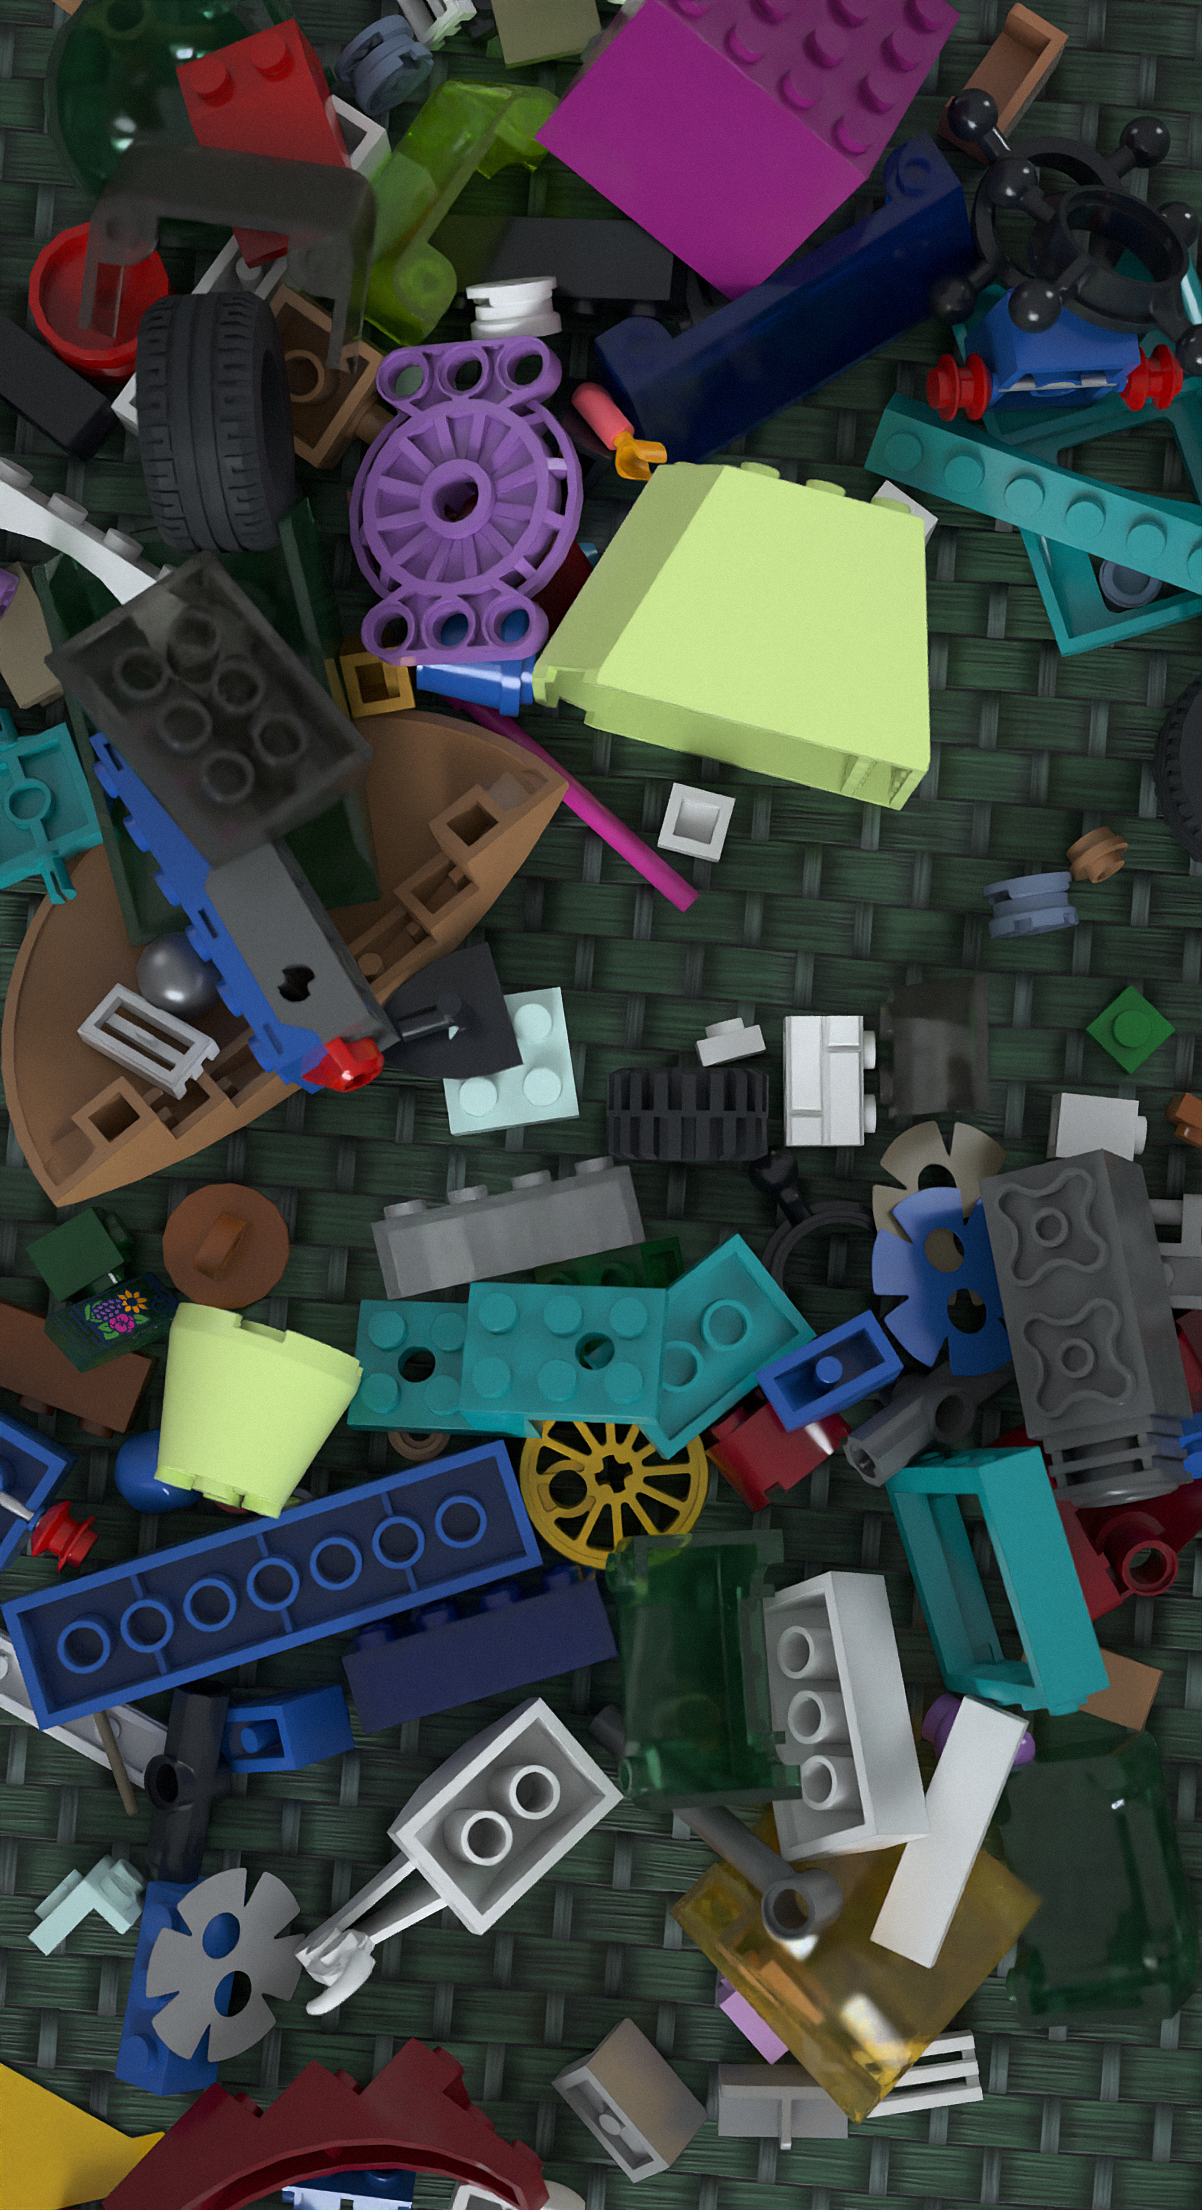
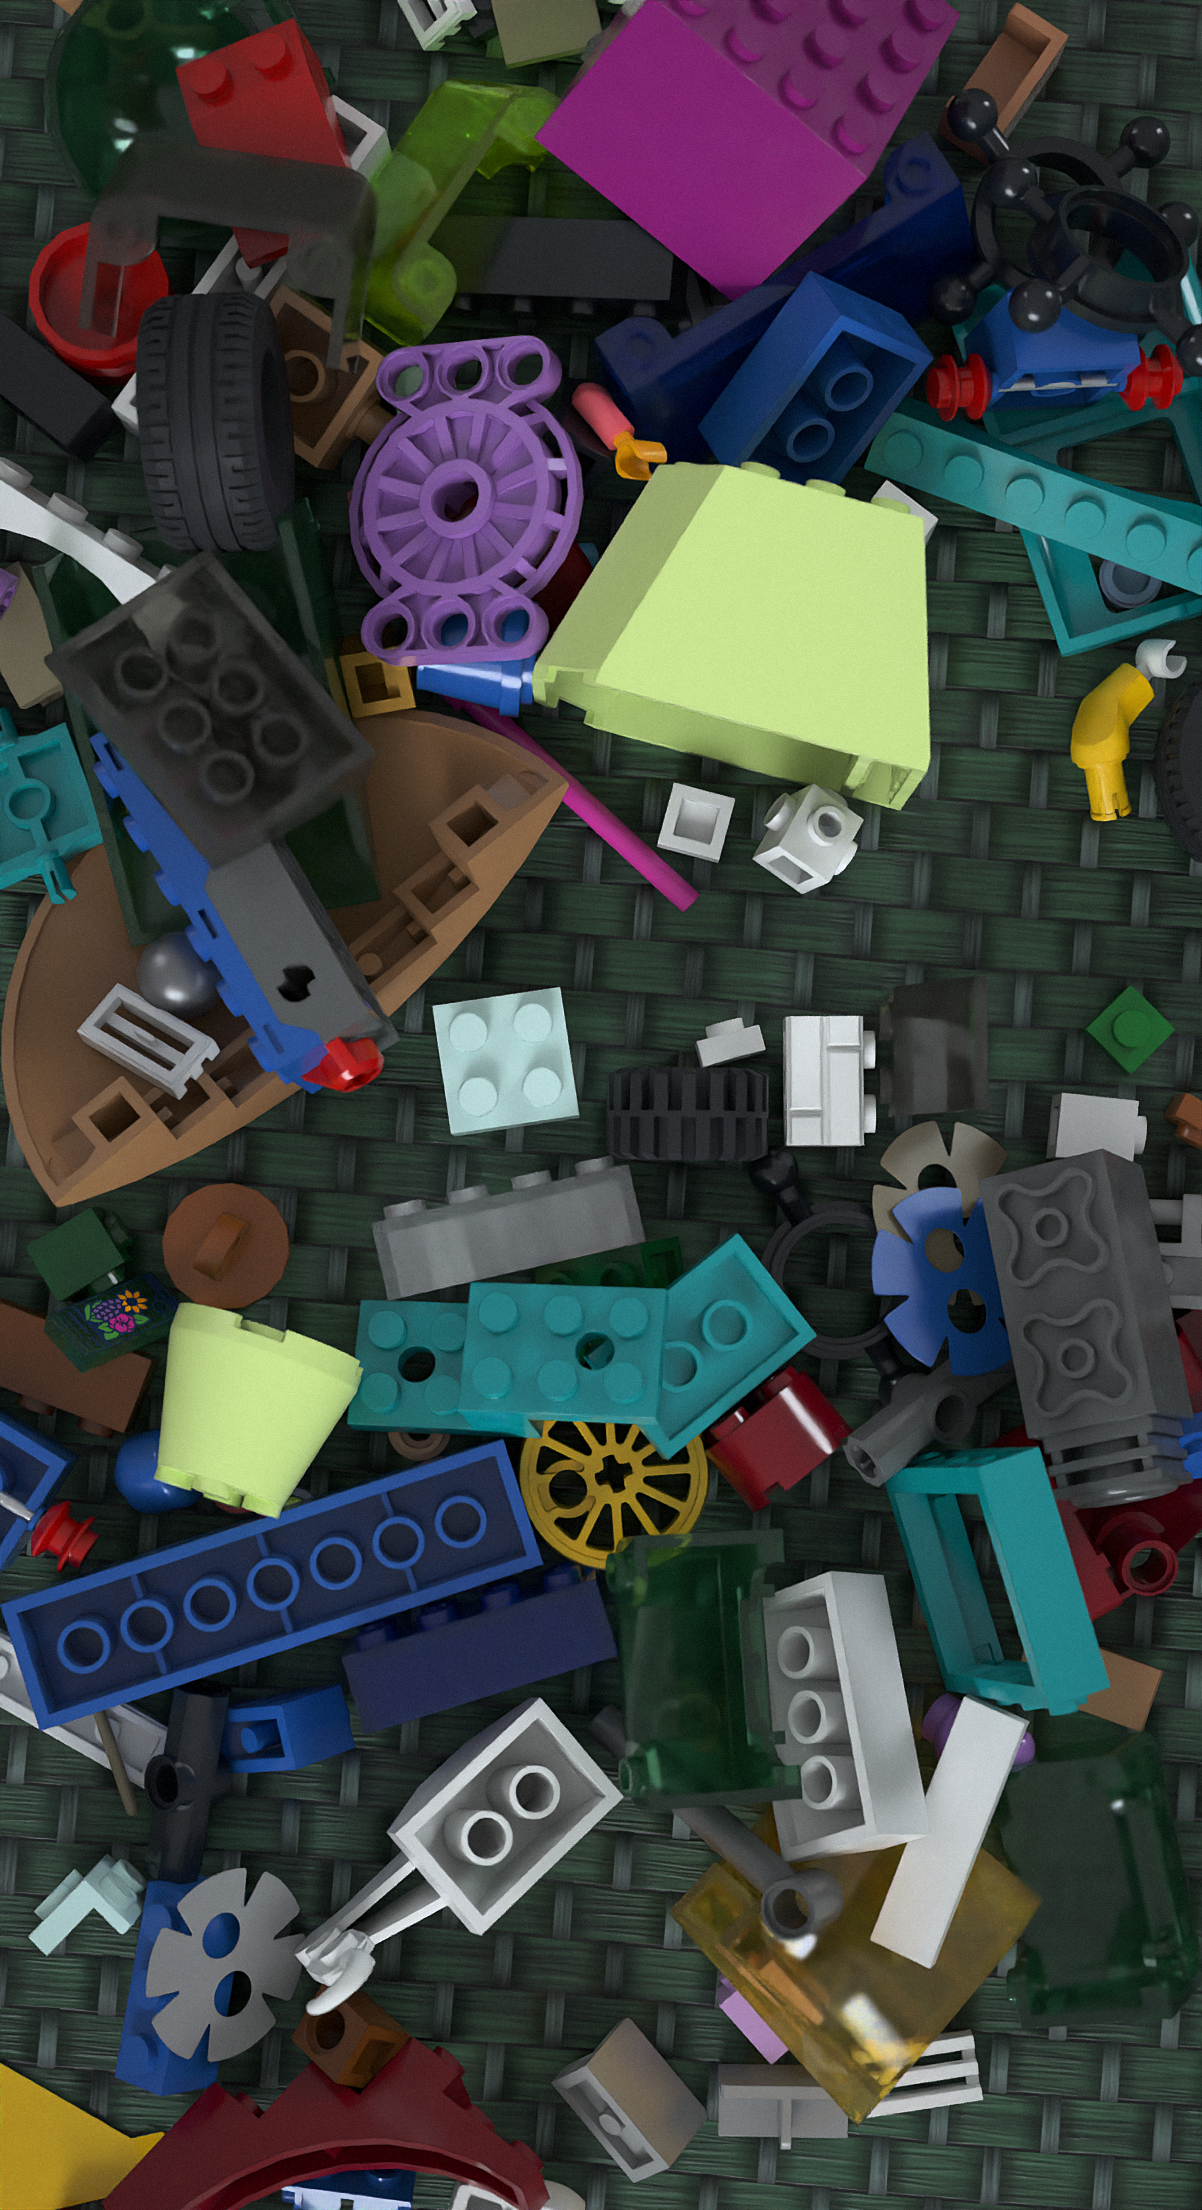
(351, 2039): none -> reddish brown brick
(384, 65): sand blue wheel -> none
(448, 993): black shield -> none
(514, 308): white wheel -> none
(808, 837): none -> white brick
(816, 385): none -> blue brick
(830, 1373): blue slope -> none
(1030, 905): sand blue wheel -> none
(1097, 855): medium nougat plate -> none
(1103, 724): none -> yellow arm

